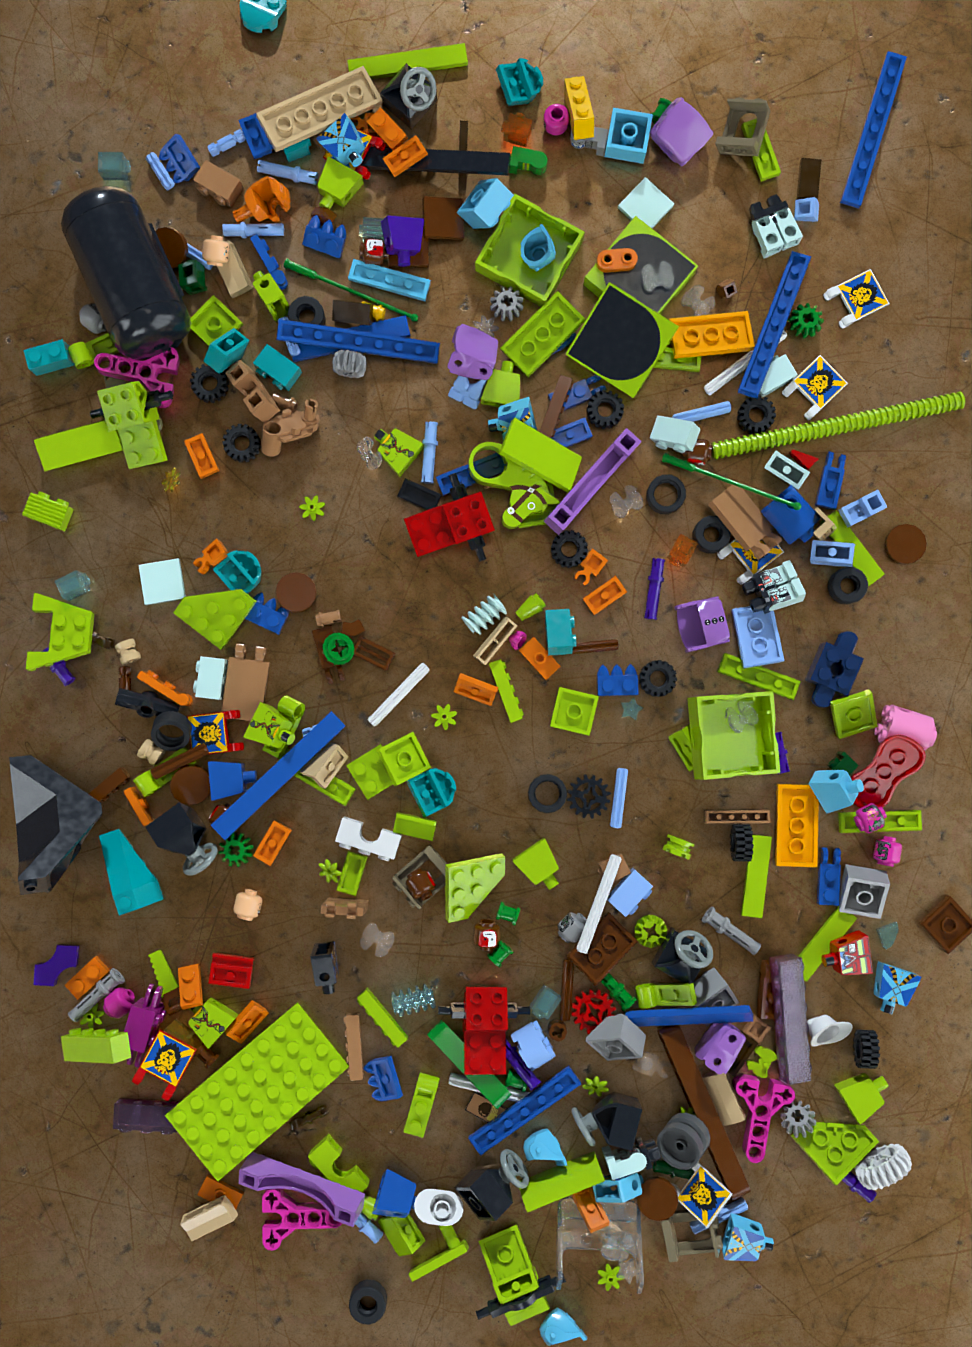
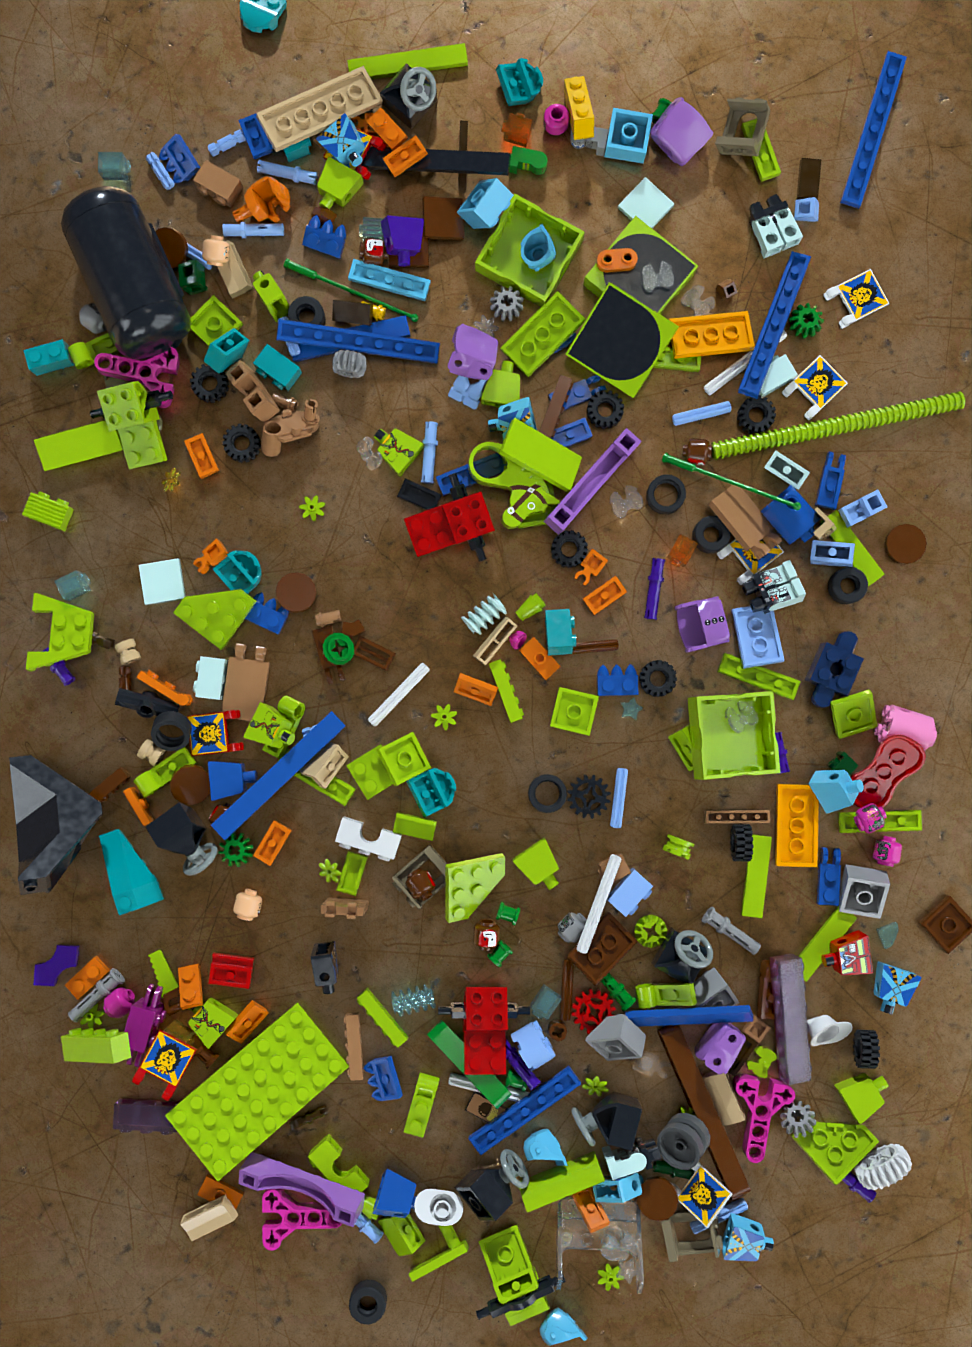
(179, 761): reddish brown axle -> none
(270, 263): blue hinge -> none
(383, 940): clear piece -> none
(675, 434): light aqua brick -> none
(803, 459): red piece -> none

